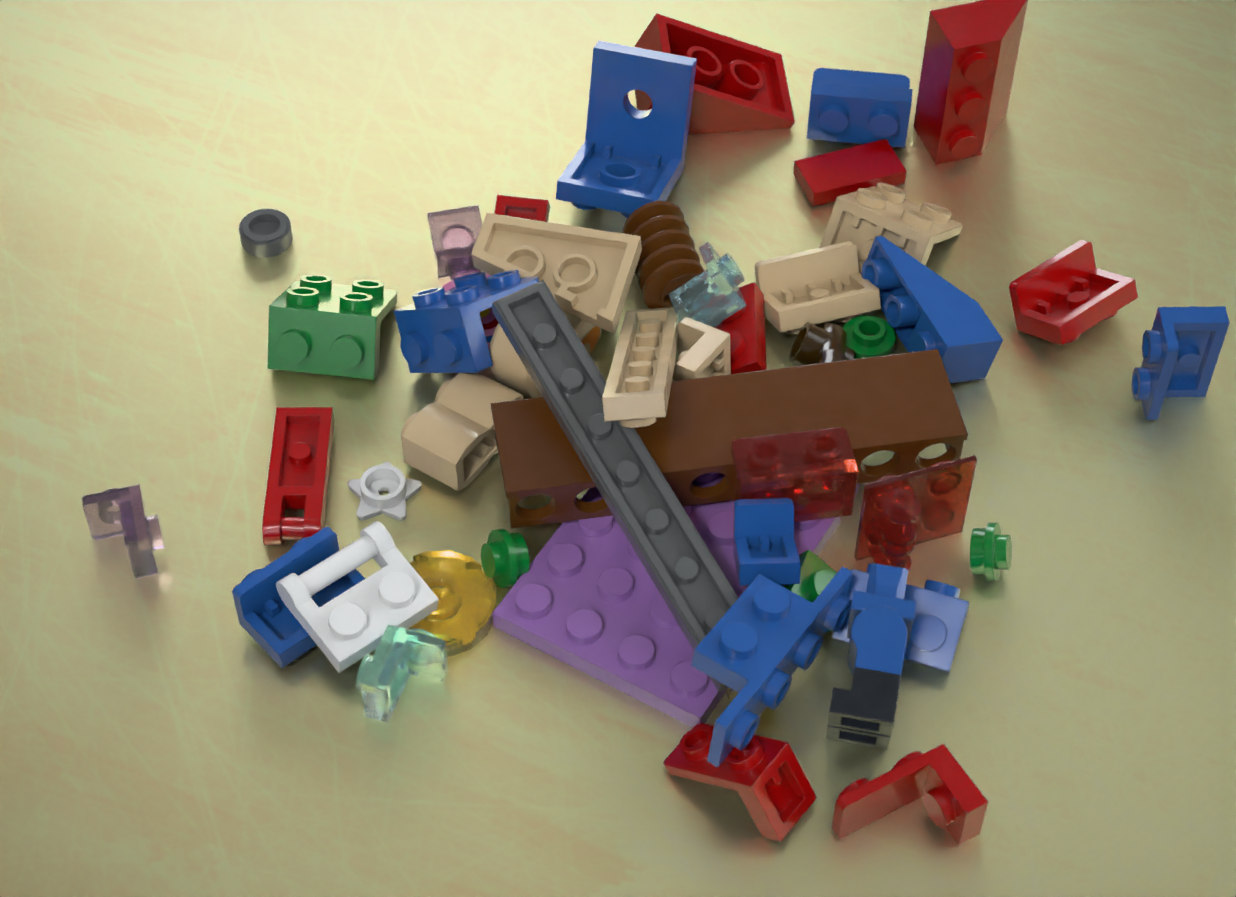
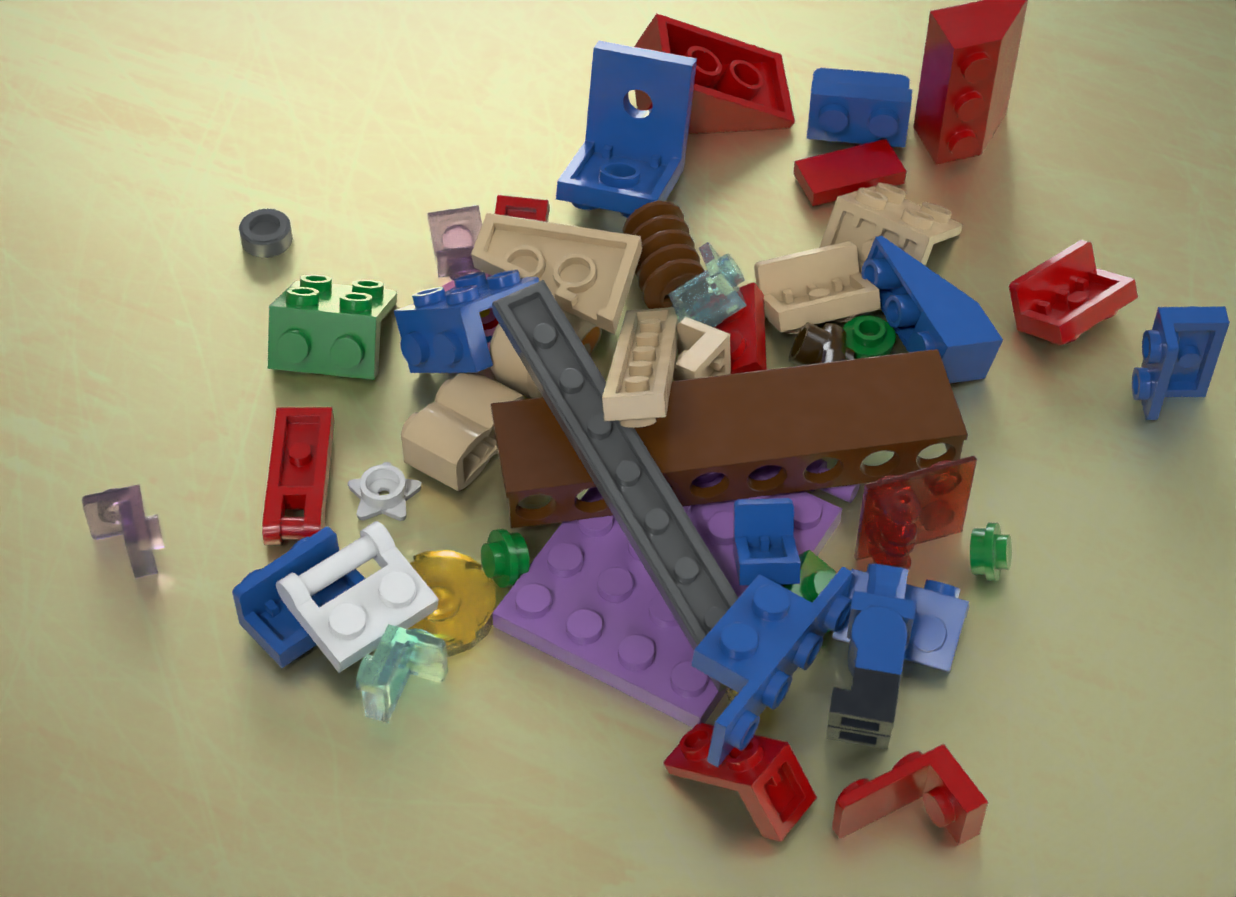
(805, 466): clear red bracket -> none

